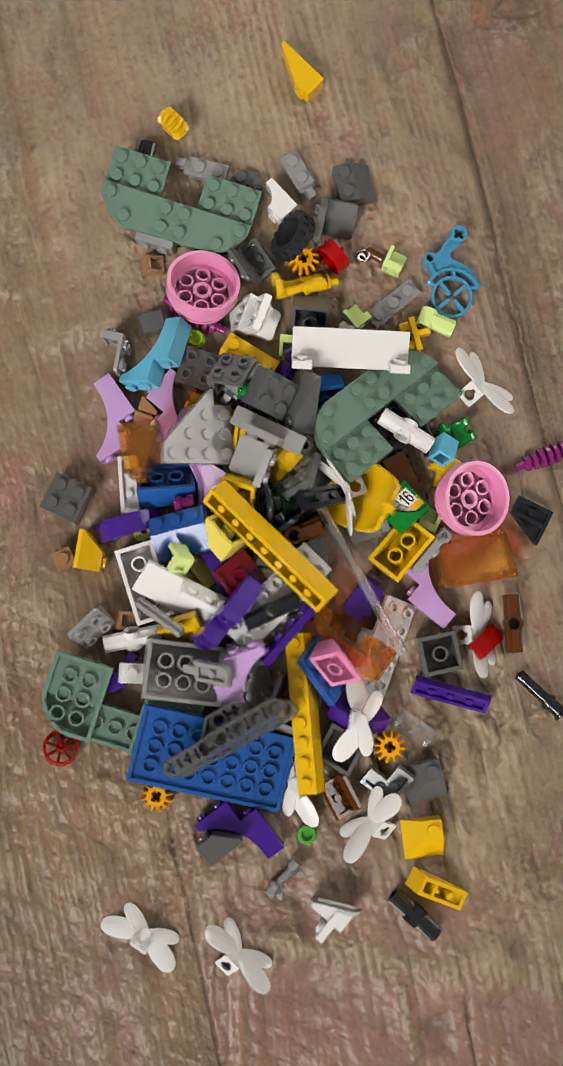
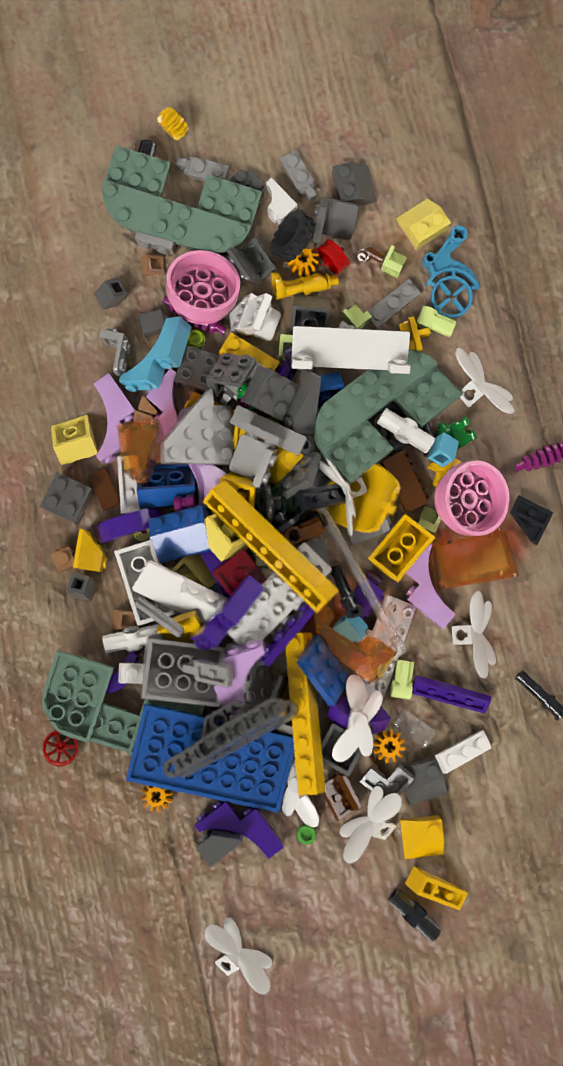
(73, 440): none -> light yellow slope
(81, 587): none -> dark grey brick
(91, 627): light grey bracket -> none
(104, 489): none -> reddish brown tile
(110, 293): none -> dark grey brick
(145, 940): white piece -> none
(181, 560): yellowish green panel -> none
(276, 887): light grey piece -> none
(284, 604): black piece -> none
(304, 78): yellow slope -> none
(334, 663): bright pink slope -> none
(336, 916): white piece -> none
(348, 597): none -> black pin
(351, 628): none -> medium azure brick
(402, 684): none -> yellowish green piece
(408, 509): slope -> none
(424, 223): none -> light yellow slope
(433, 549): light grey hinge -> none
(438, 653): dark grey brick -> none
(463, 751): none -> white plate
(486, 641): red tile -> none
(513, 636): reddish brown piece -> none

